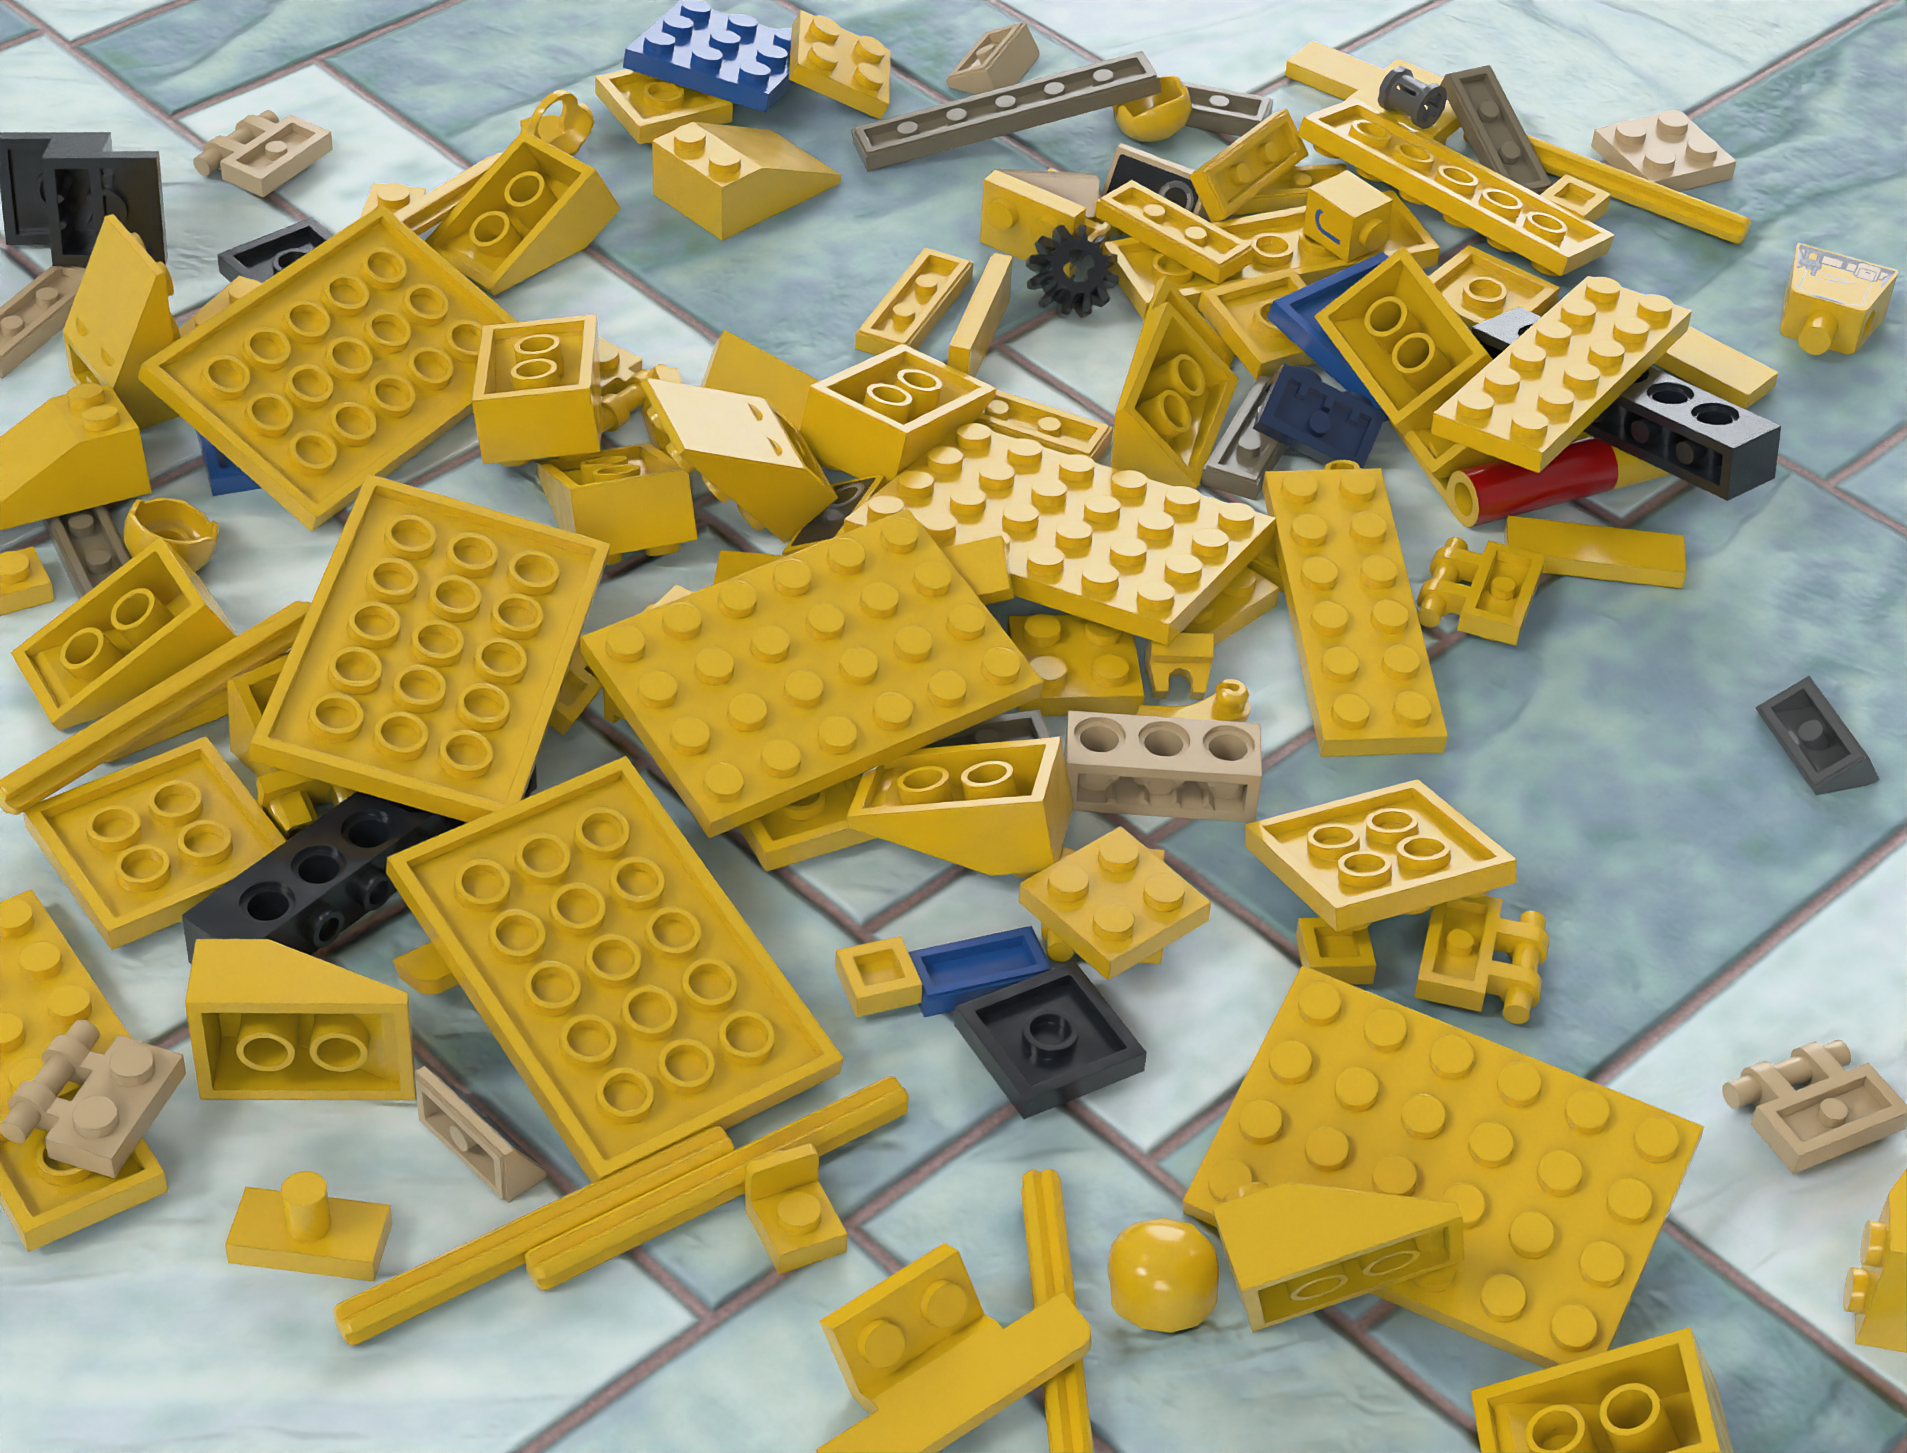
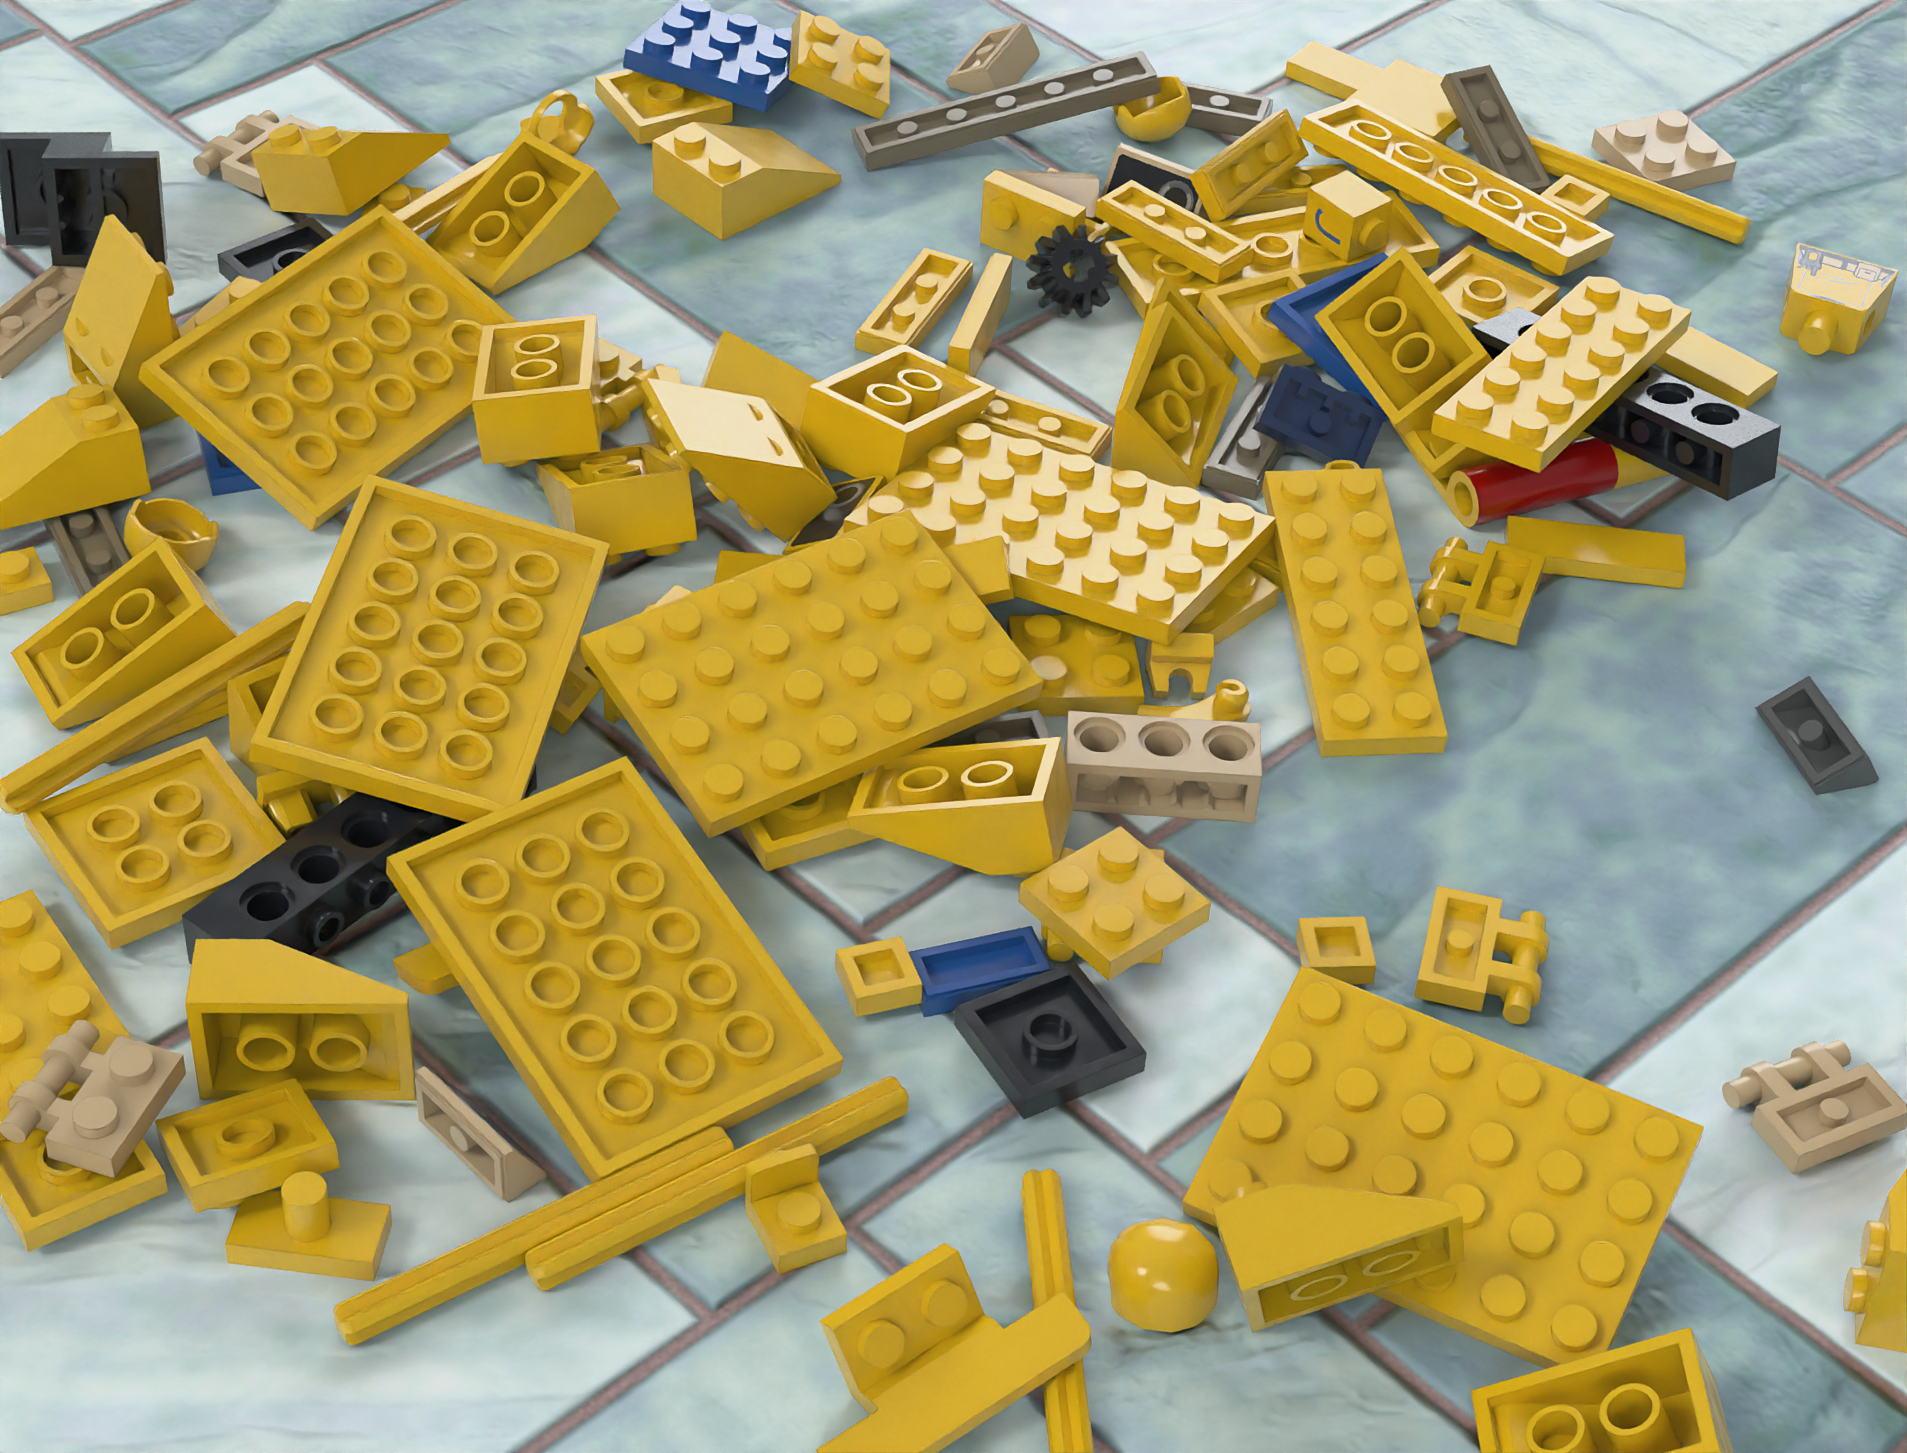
(246, 1144): none -> yellow plate
(337, 168): none -> yellow slope
(1380, 855): yellow plate -> none
(1412, 97): dark grey bush -> none

